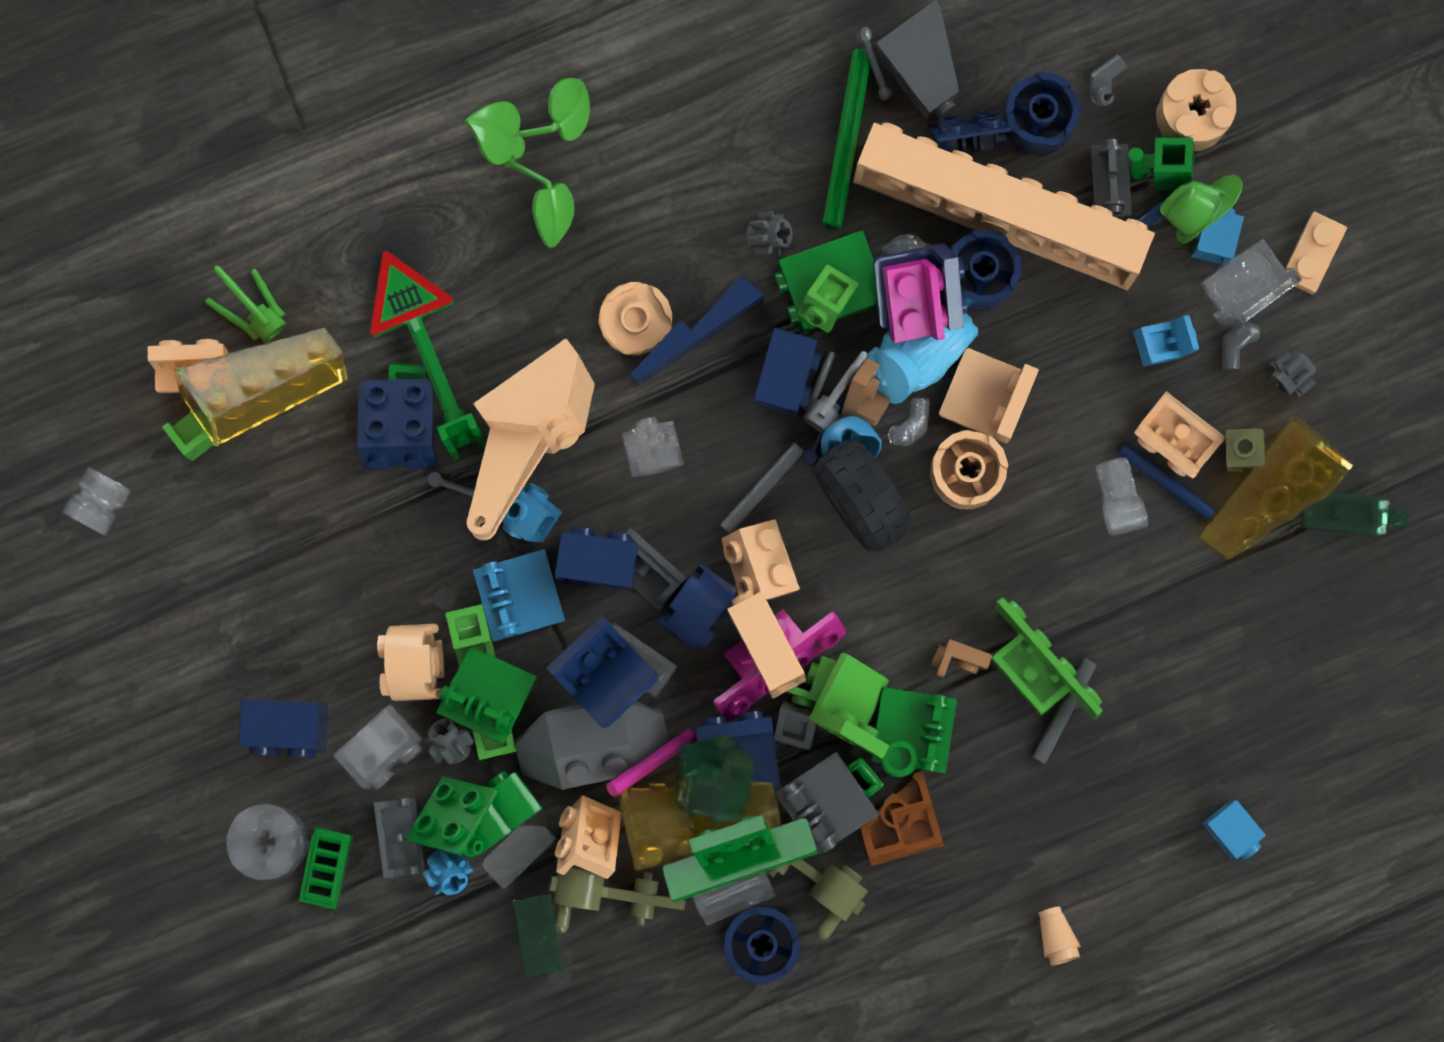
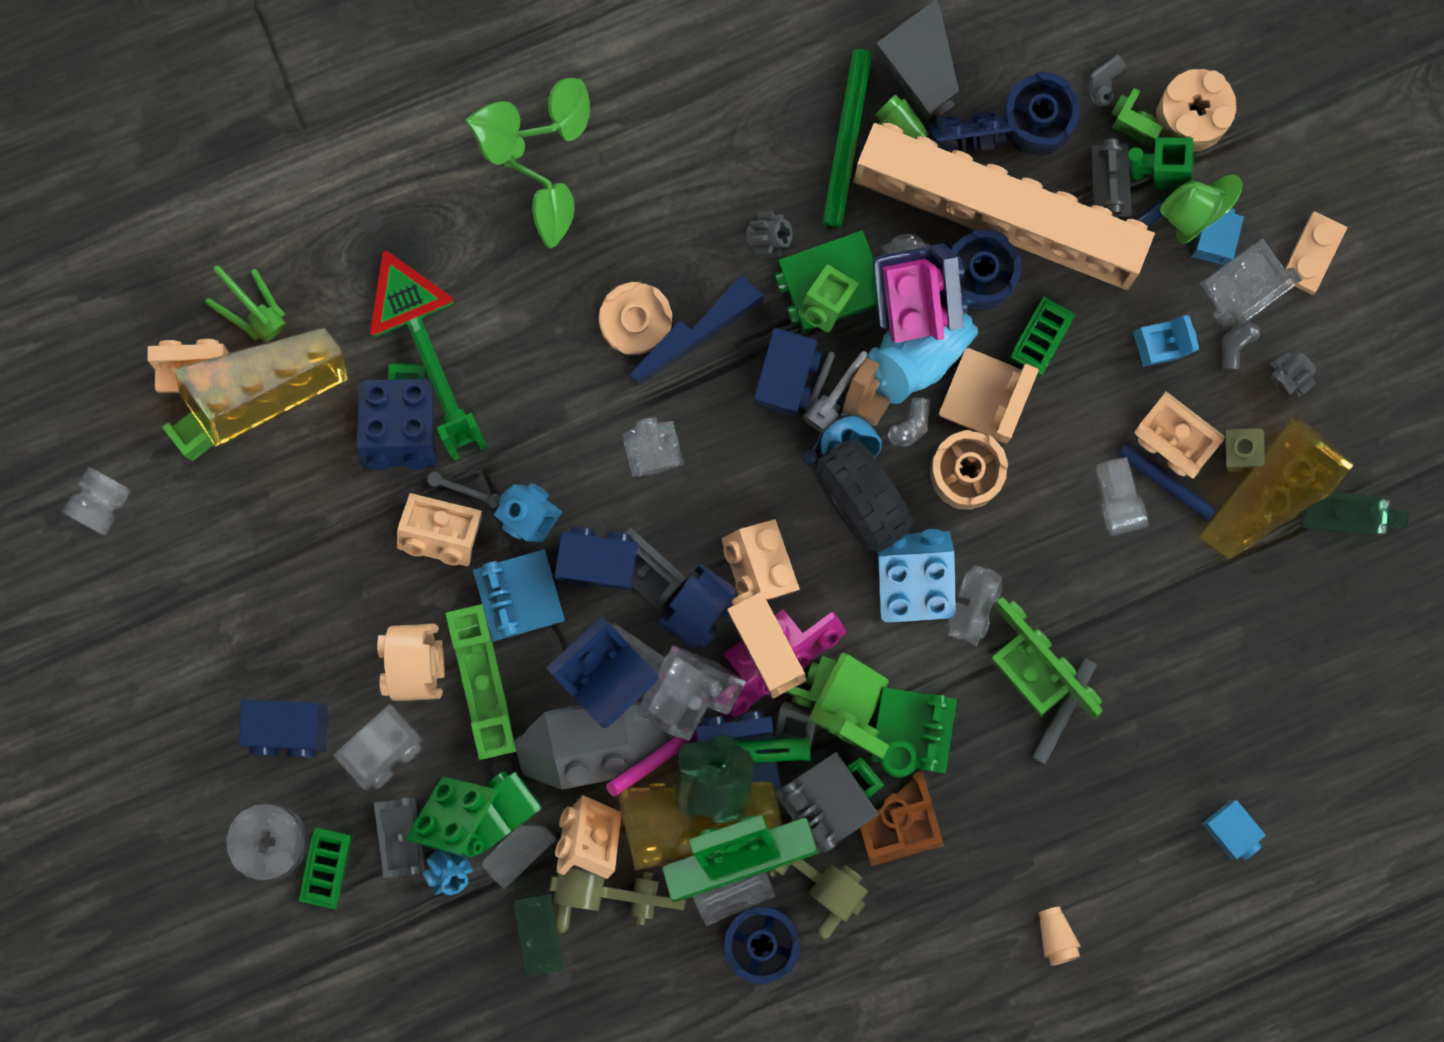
(438, 530): none -> light nougat bracket
(449, 741): dark grey gear -> none
(486, 695): green hinge -> none
(527, 416): light nougat slope -> none
(686, 689): none -> clear brick
(761, 488): dark grey bar -> none
(798, 749): none -> green pin
(864, 36): dark grey hinge -> none
(902, 115): none -> bright green cone
(917, 577): none -> dark azure bracket
(966, 656): medium nougat bracket -> none
(972, 621): none -> clear hinge
(1019, 358): none -> green slope
(1135, 125): none -> bright green bracket

